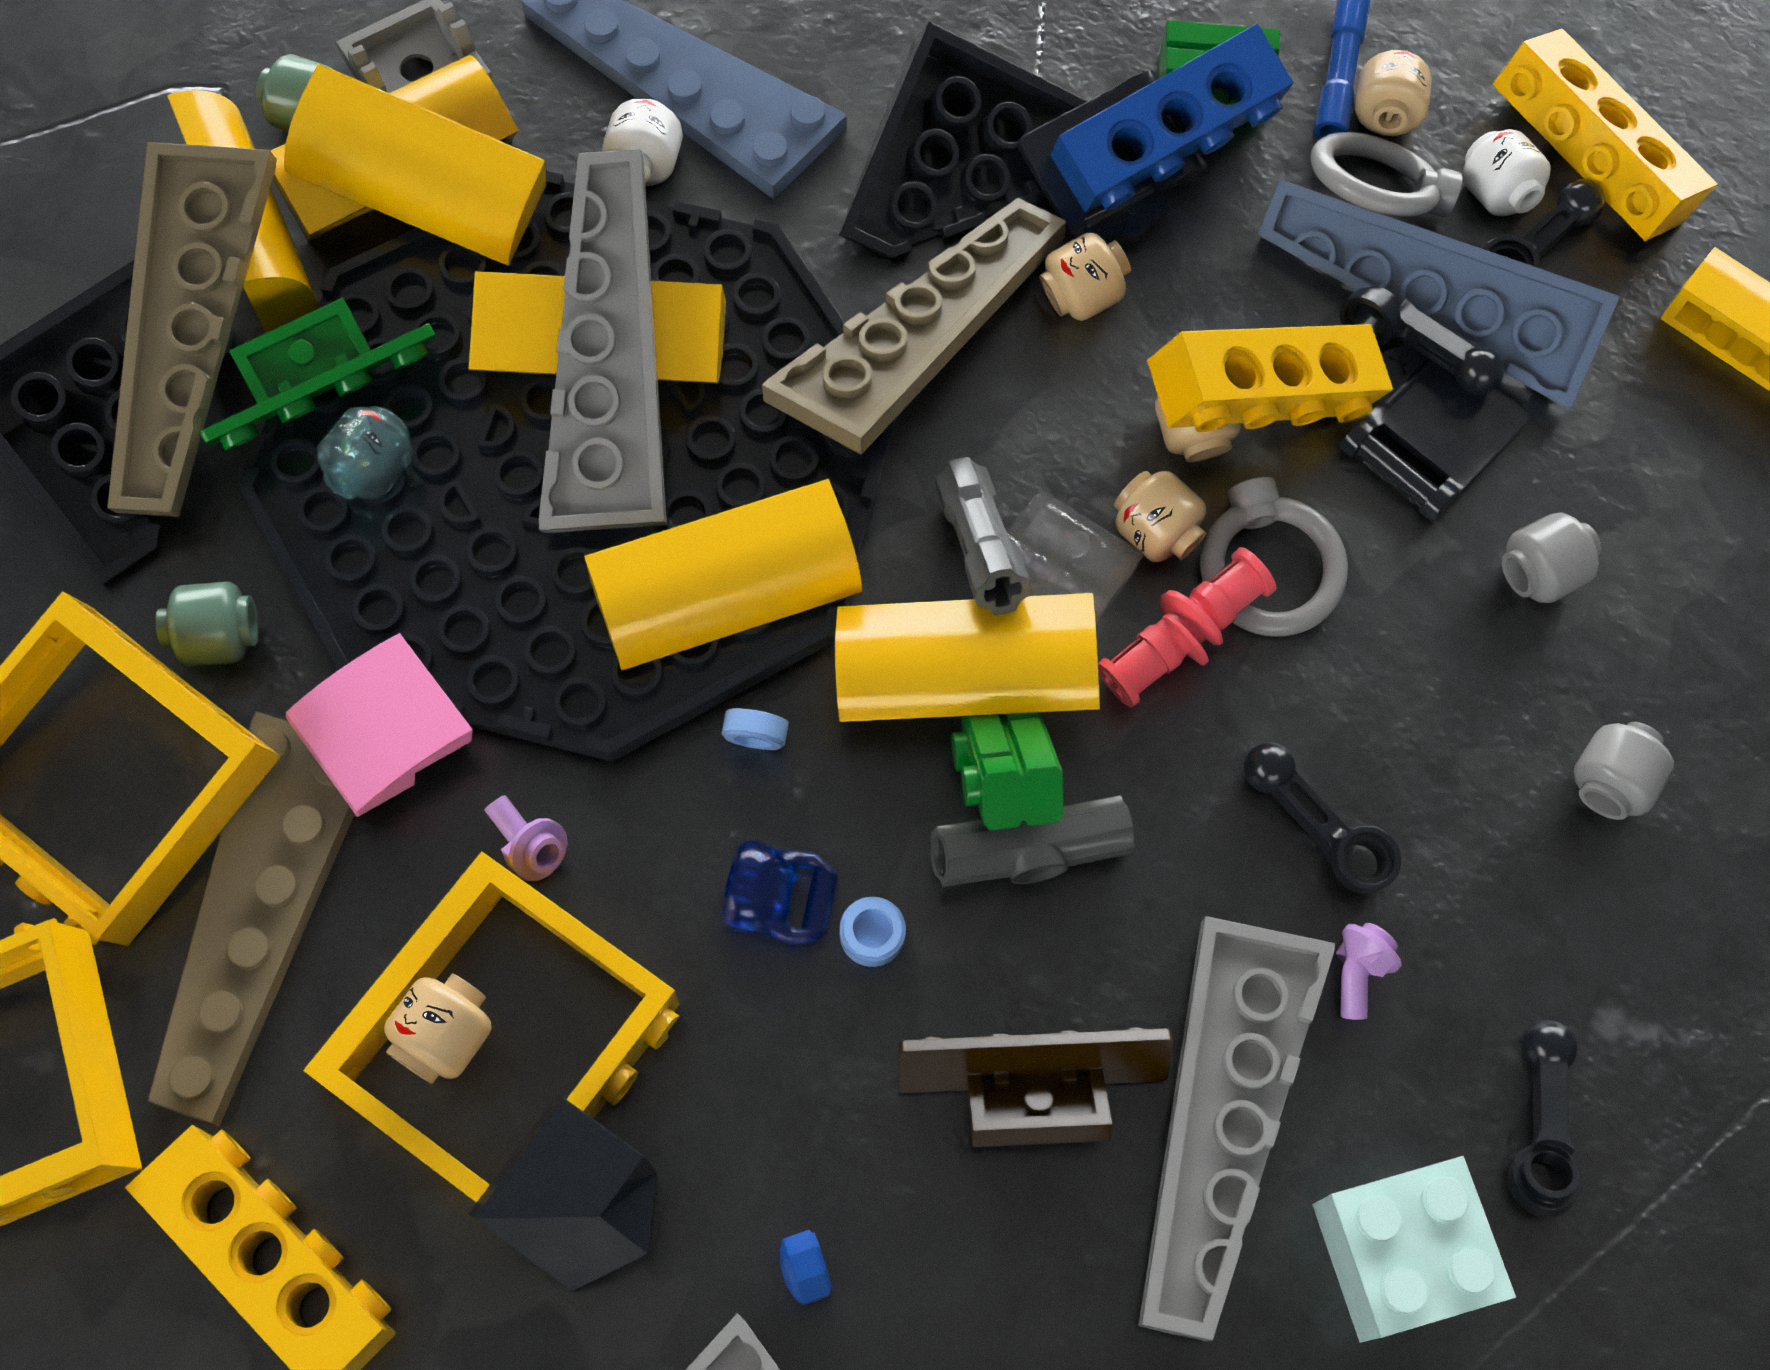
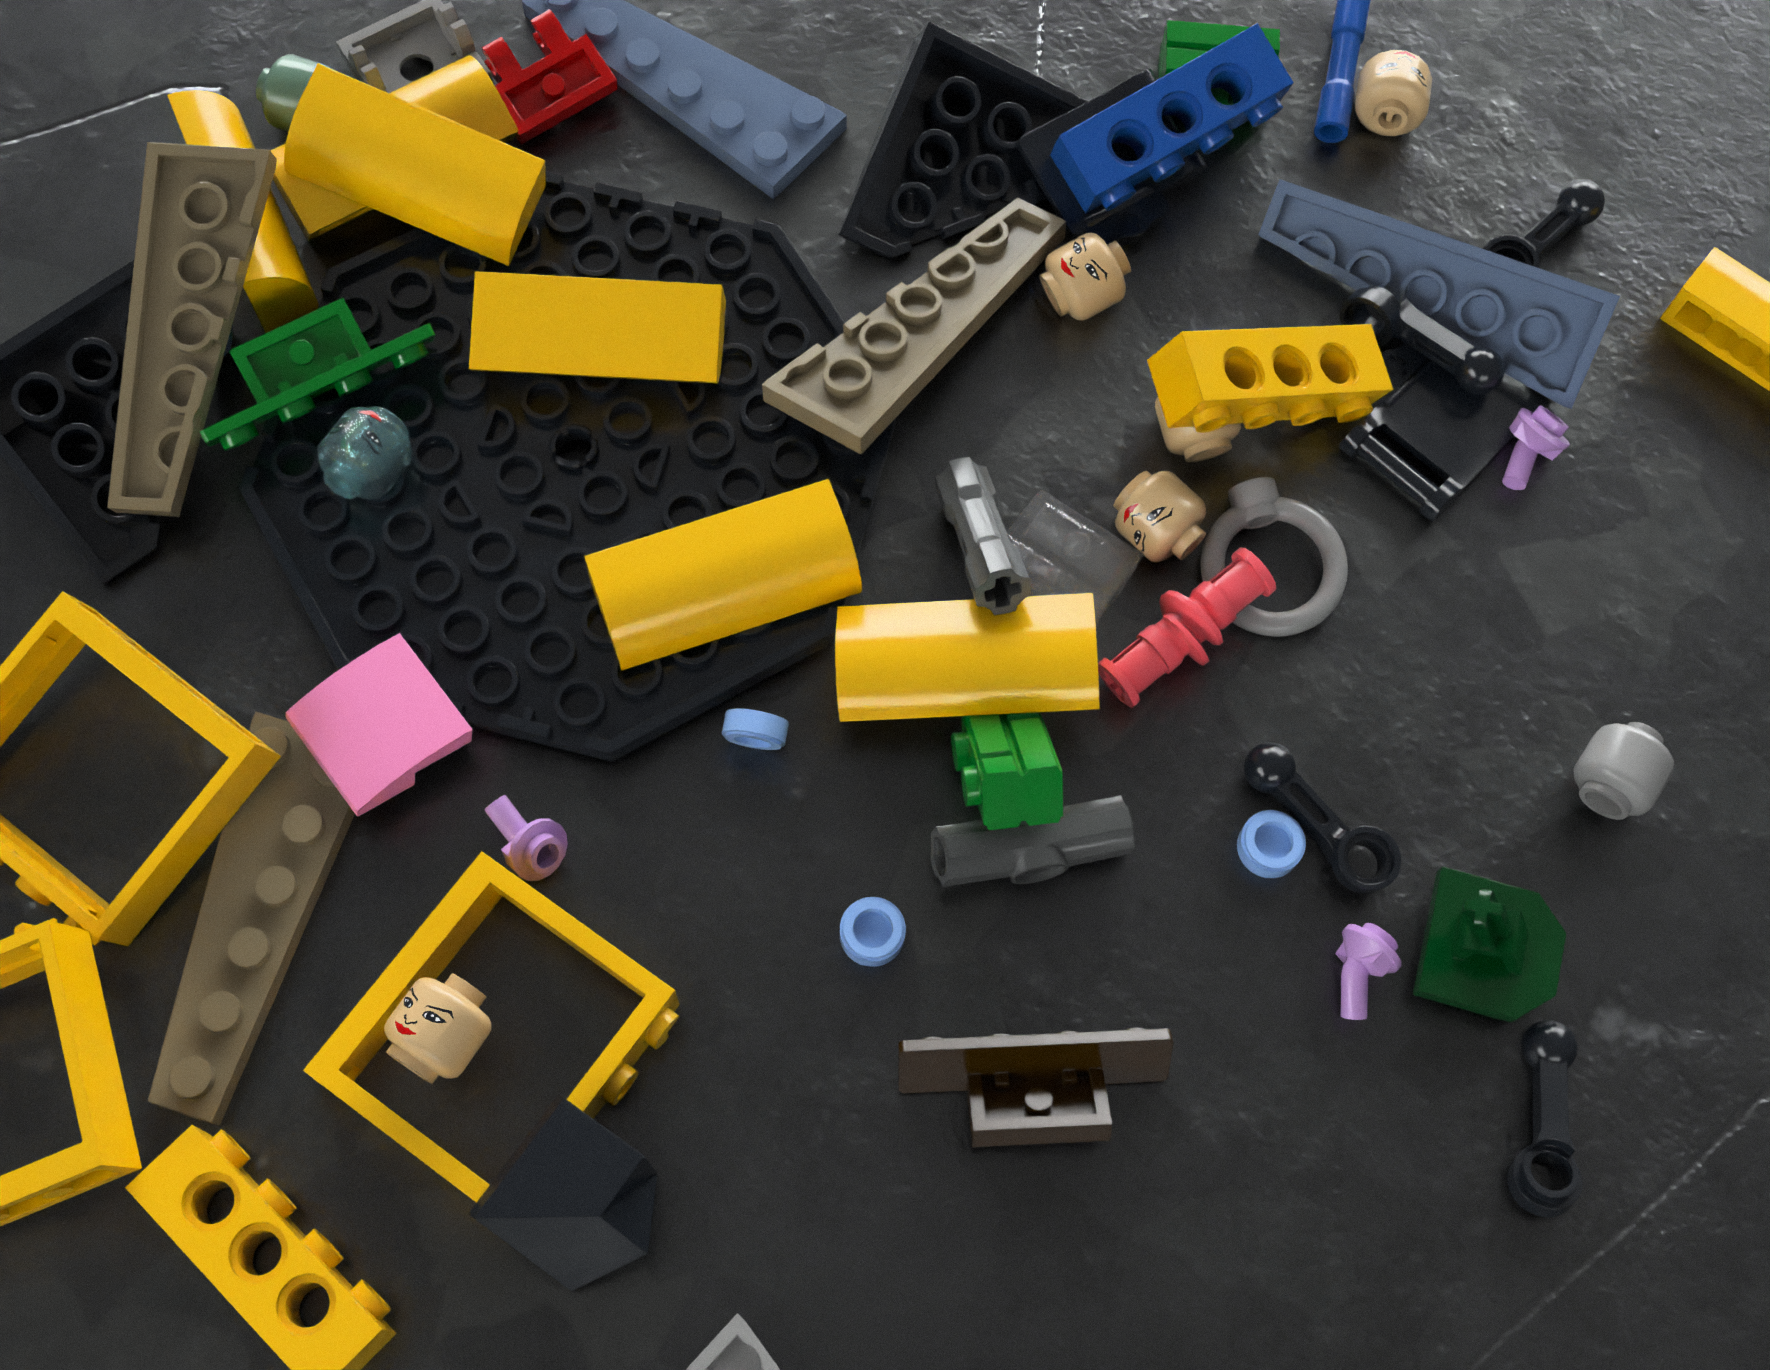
(208, 624): sand green head -> none
(553, 87): none -> red plate
(605, 400): light grey wing -> none
(647, 127): white head -> none
(762, 888): clear blue piece -> none
(804, 1268): blue tile -> none
(1236, 1064): light grey wing -> none
(1271, 844): none -> light blue tile
(1412, 1249): light aqua brick -> none
(1433, 190): light grey piece -> none
(1489, 947): none -> dark green piece
(1506, 172): white head -> none
(1537, 434): none -> lavender plate
(1551, 558): light grey head -> none
(1603, 133): yellow brick -> none

